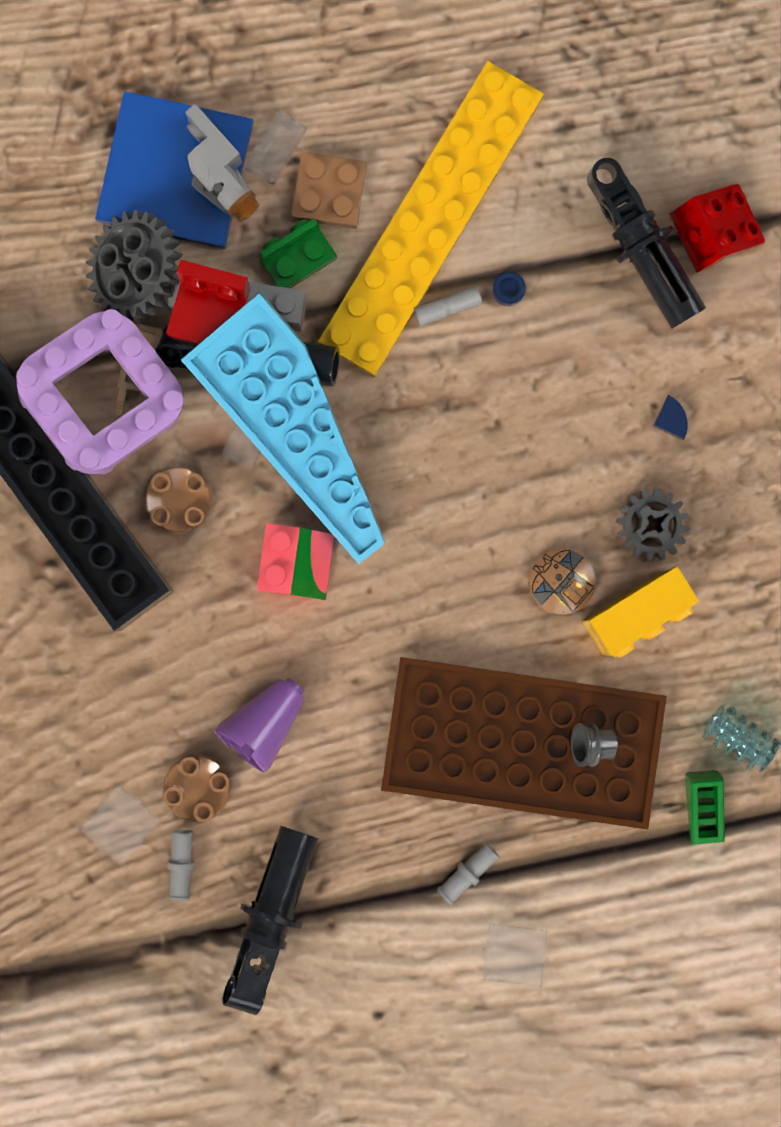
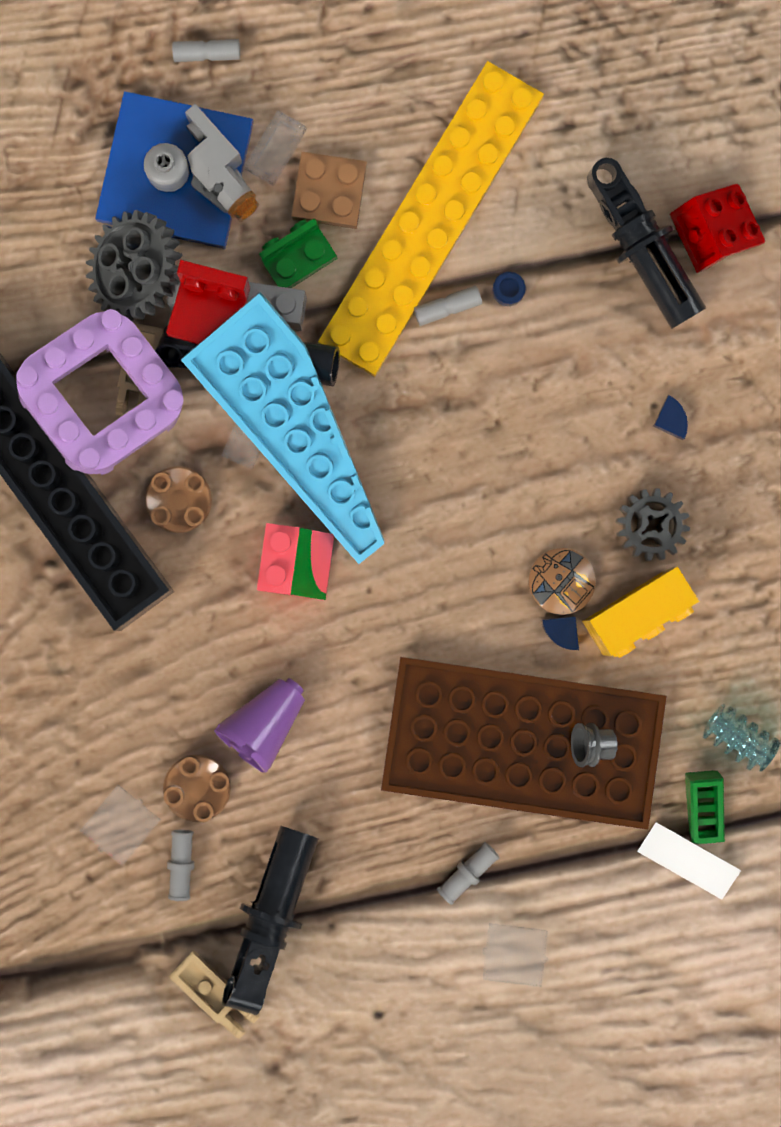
(166, 167): none -> light grey head
(206, 989): none -> tan hinge
(212, 50): none -> light grey piece
(562, 632): none -> dark blue tile
(689, 860): none -> white sticker

